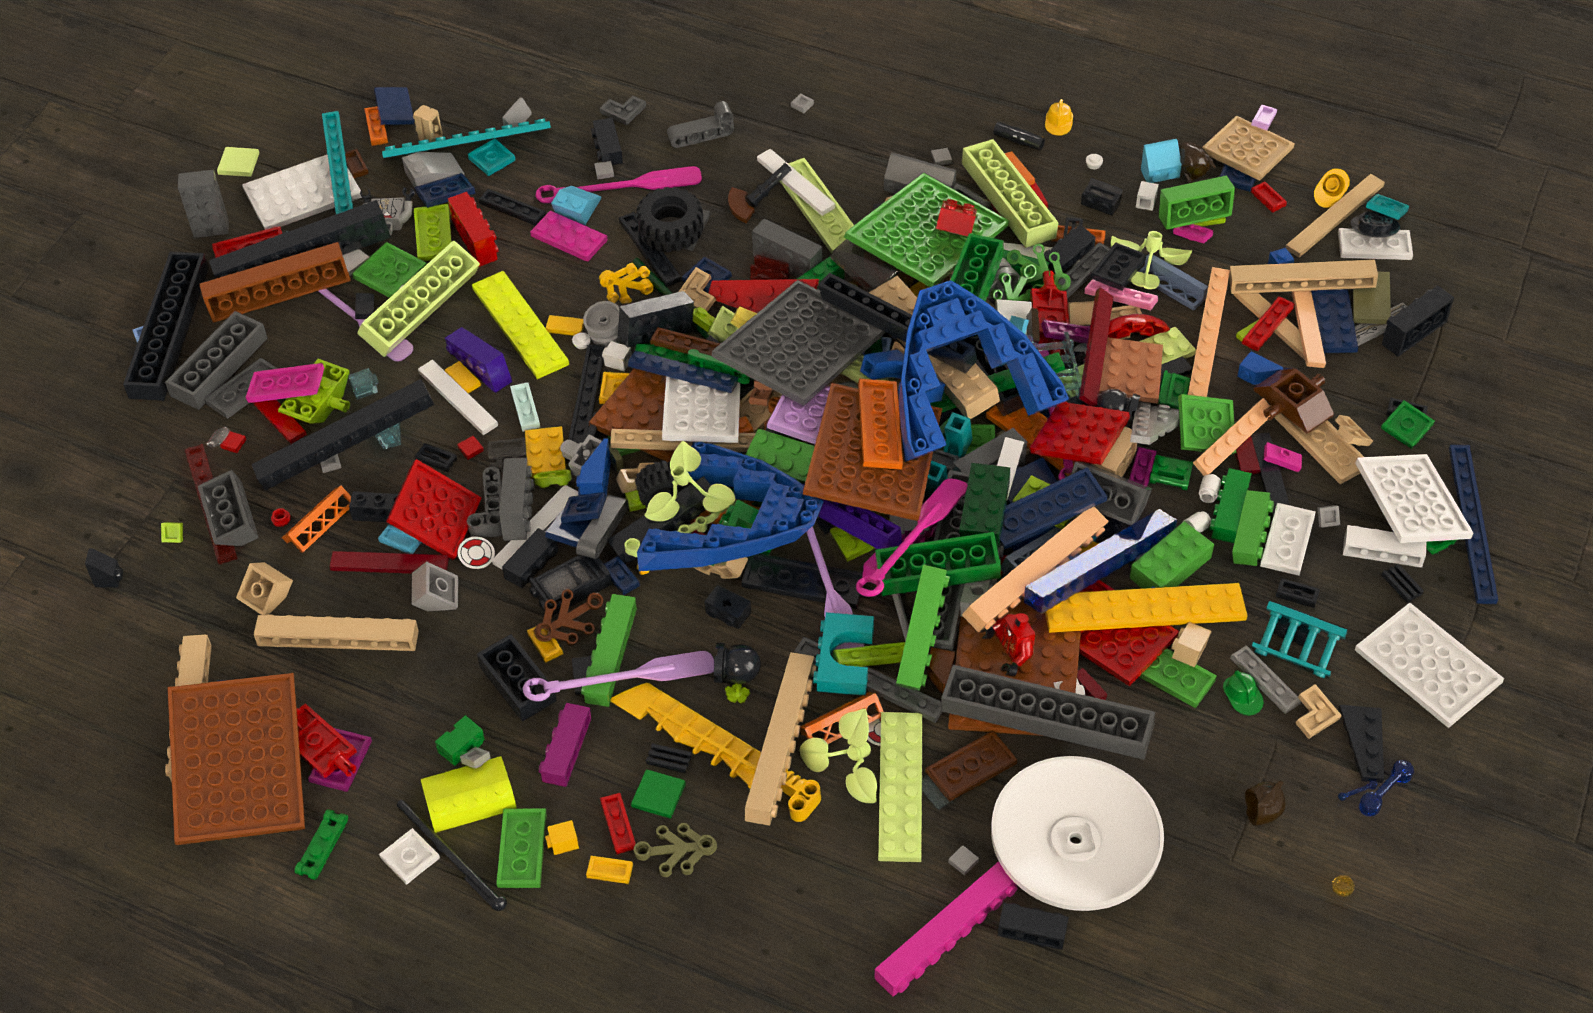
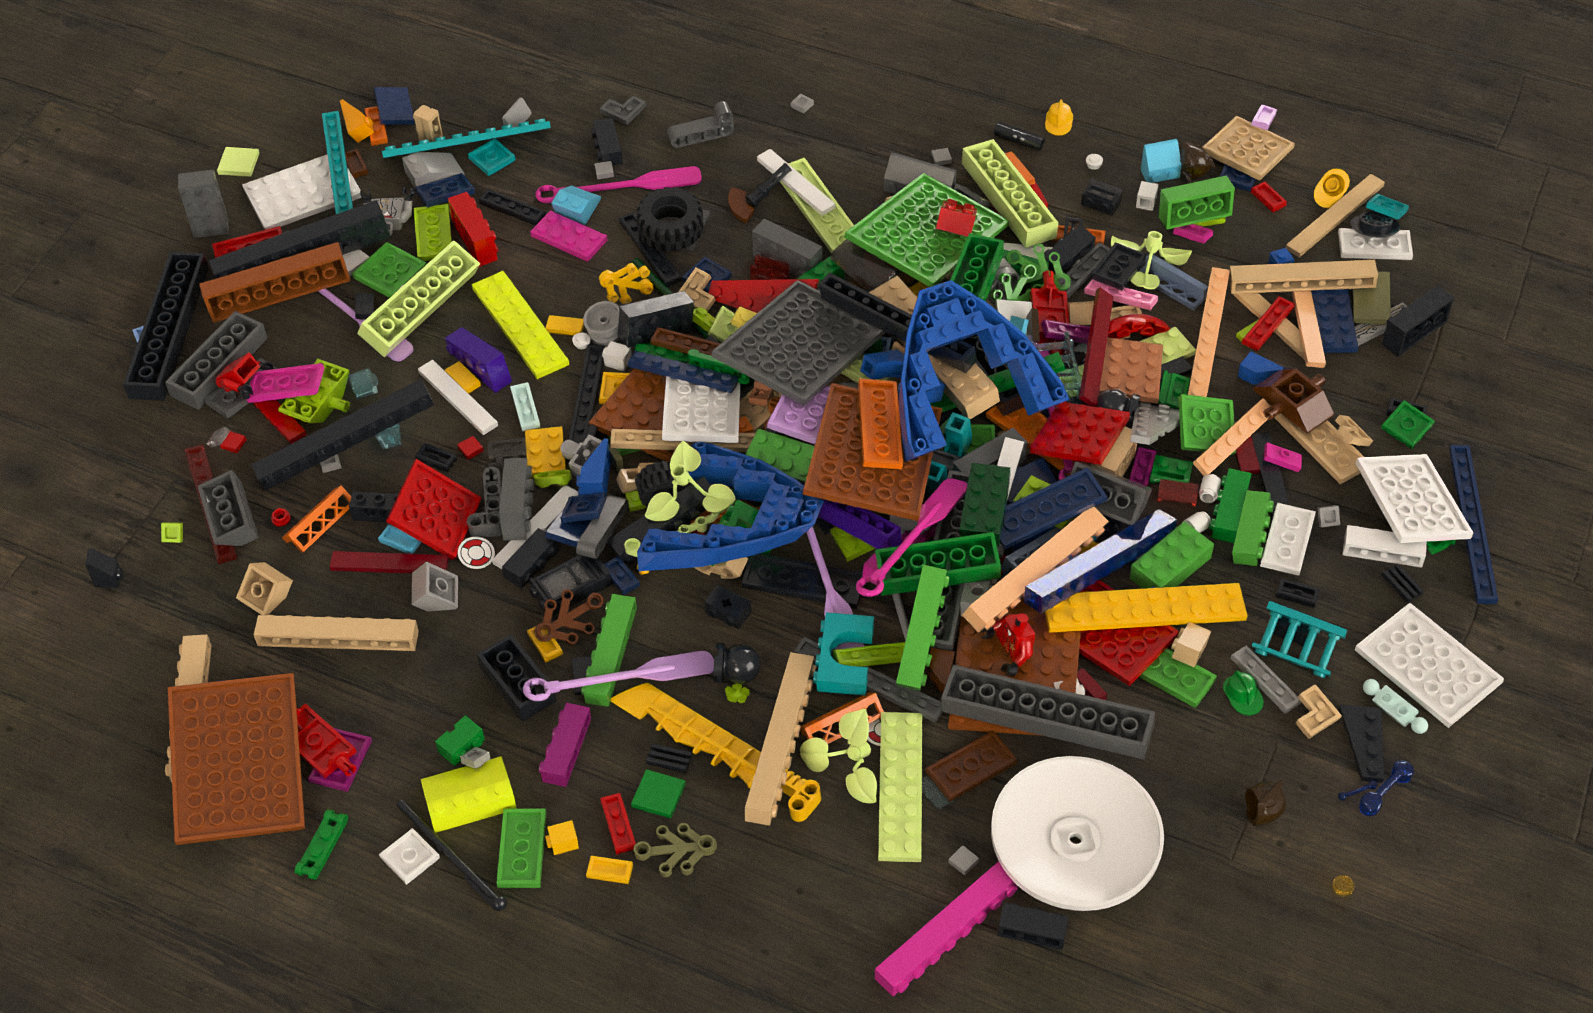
(239, 373): none -> red torso
(356, 122): none -> light orange slope
(1178, 492): none -> clear red hinge
(1395, 706): none -> light aqua plate

